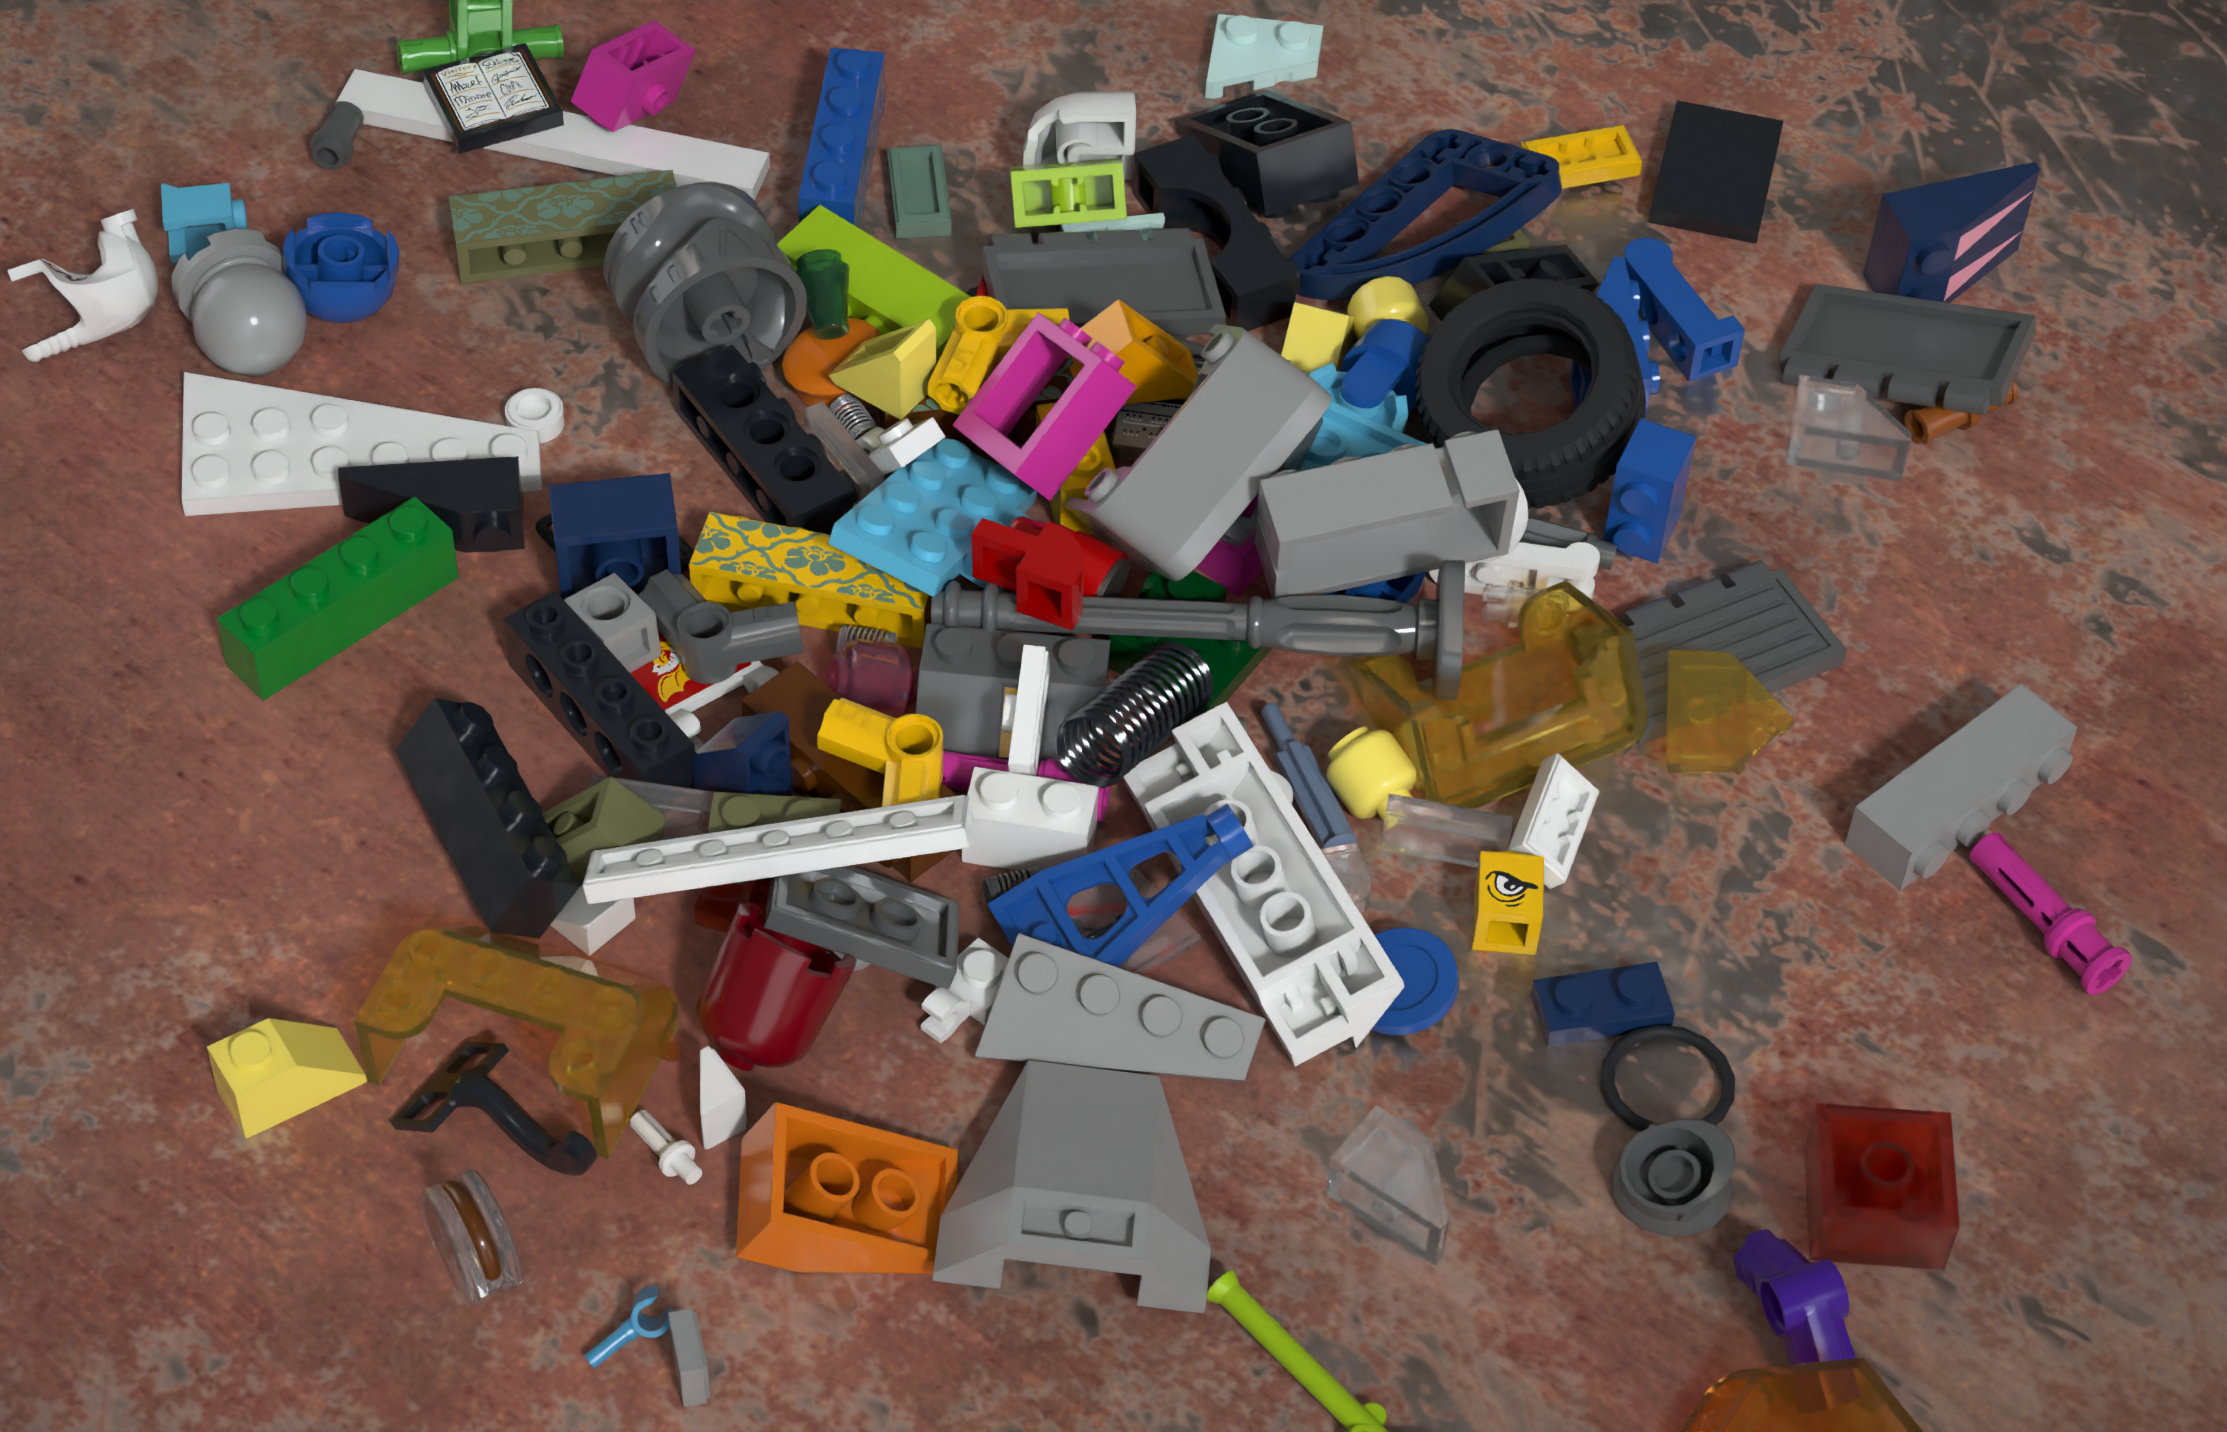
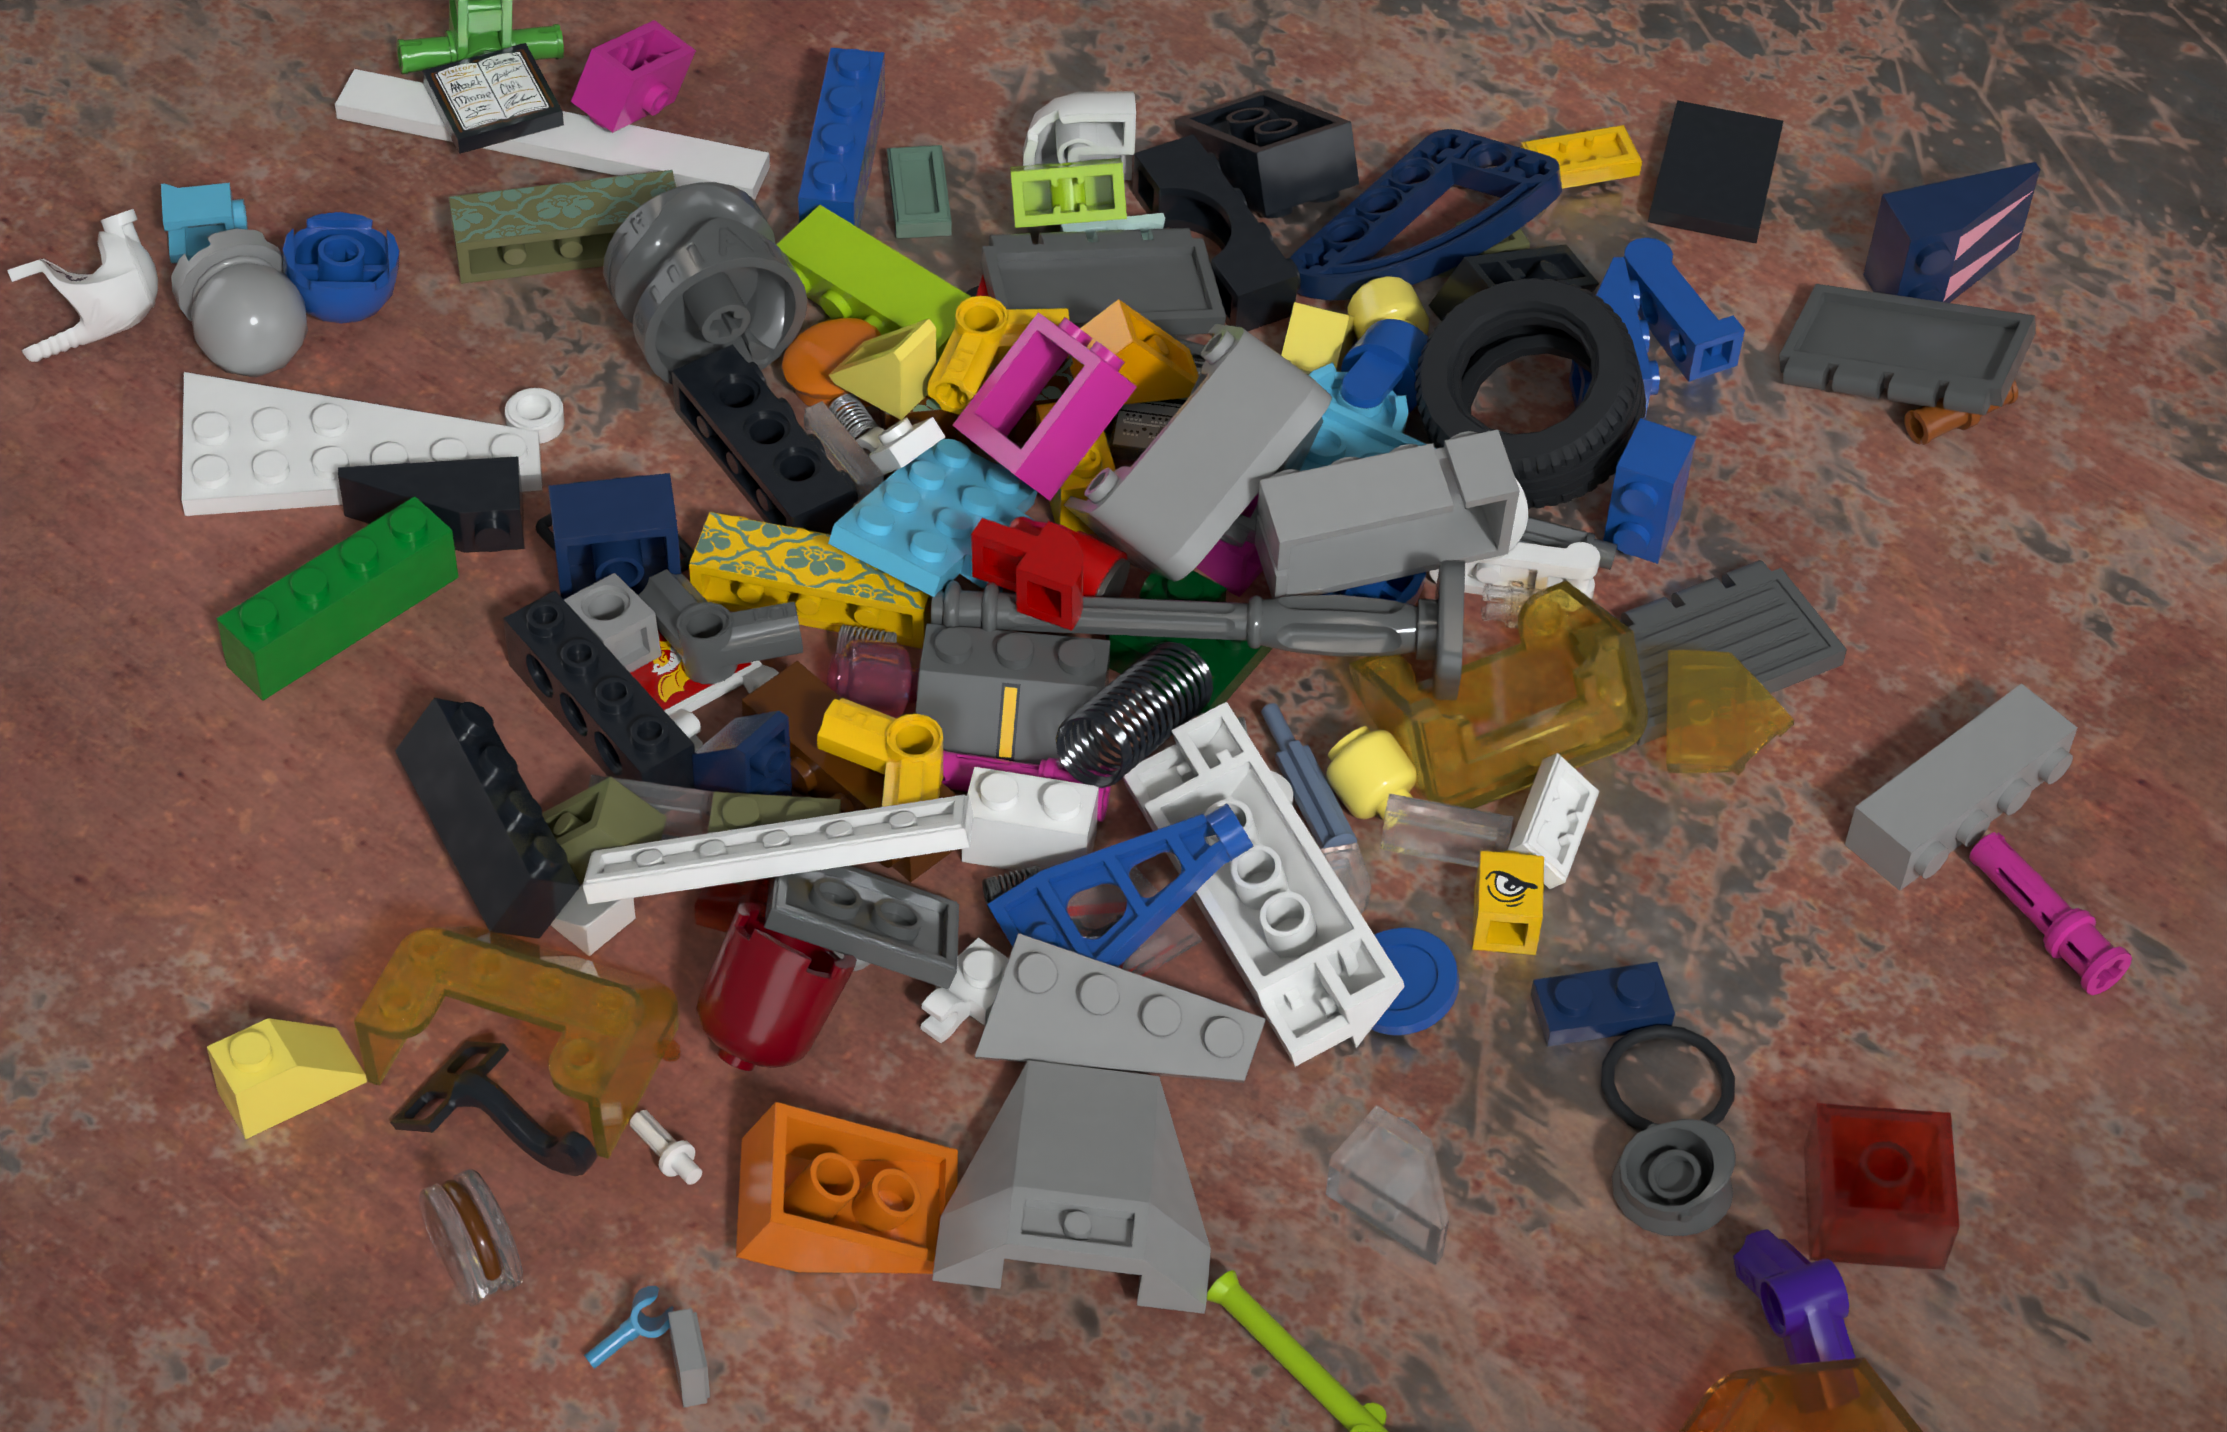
(333, 143): dark grey pin -> none
(720, 1100): white slope -> none
(826, 291): clear green cone -> none
(1025, 711): white plate -> none
(1261, 52): light aqua wing -> none
(1844, 431): clear slope -> none

